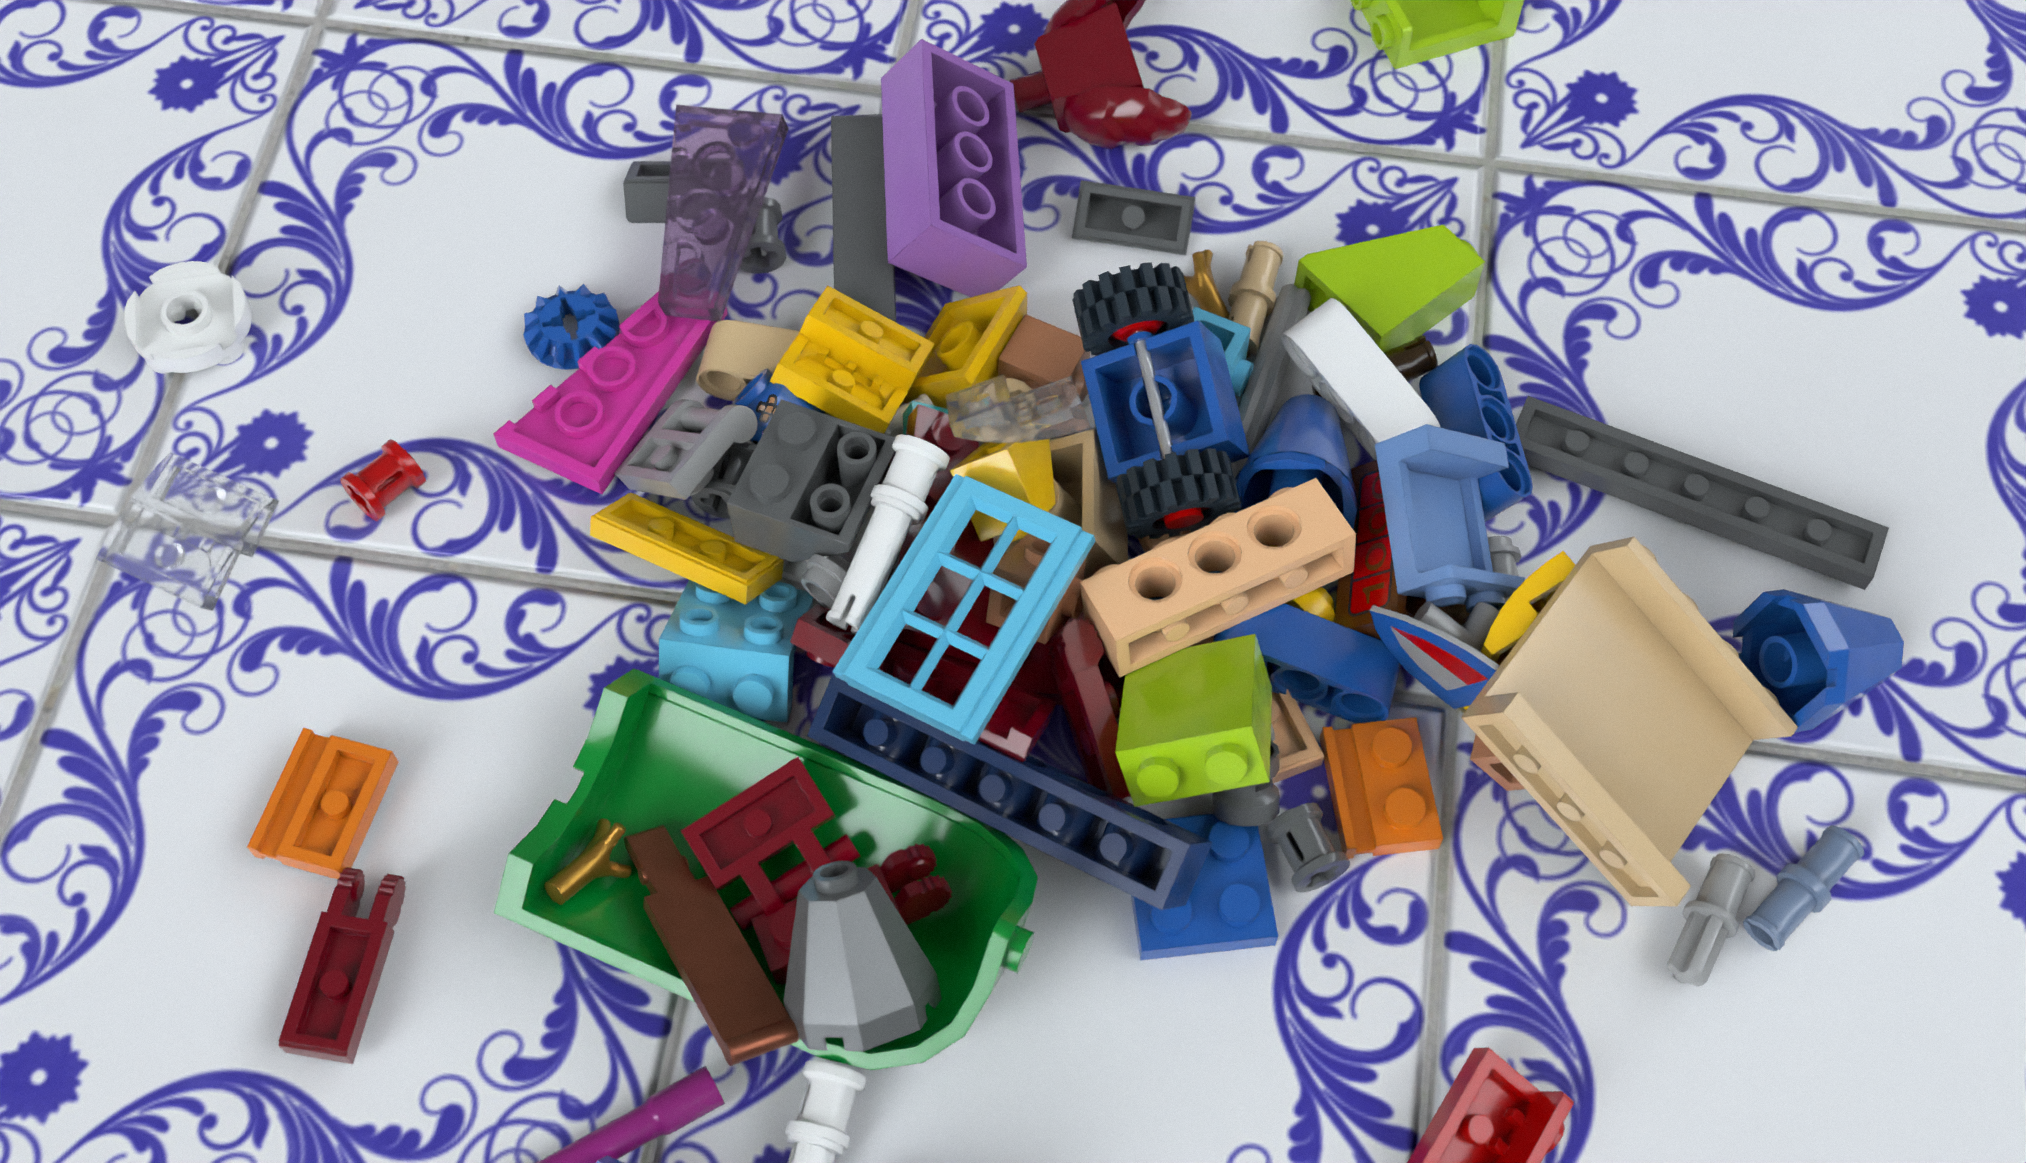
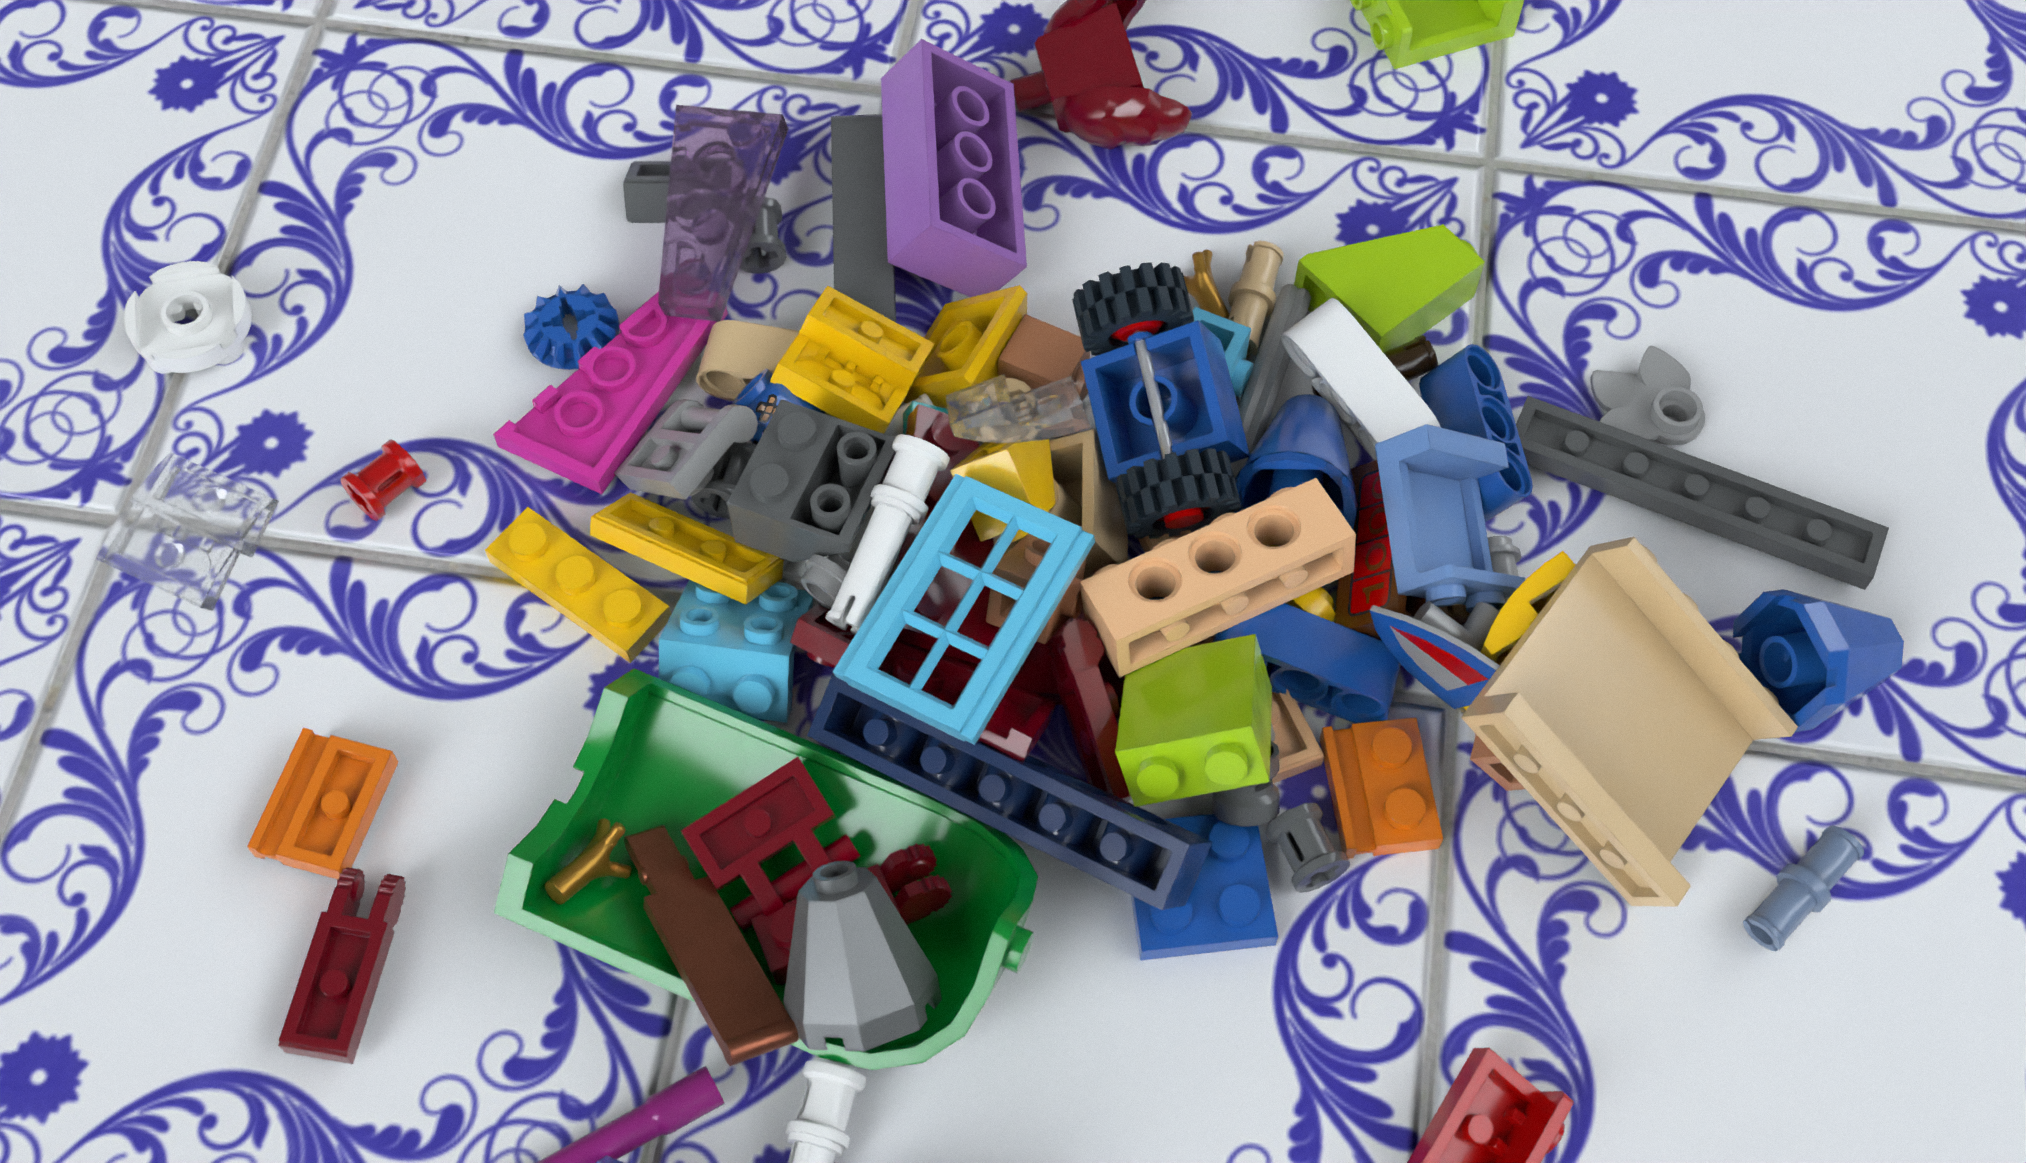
(579, 584): none -> yellow plate
(1133, 217): dark grey slope -> none
(1645, 399): none -> light grey plate
(1710, 919): light grey axle -> none

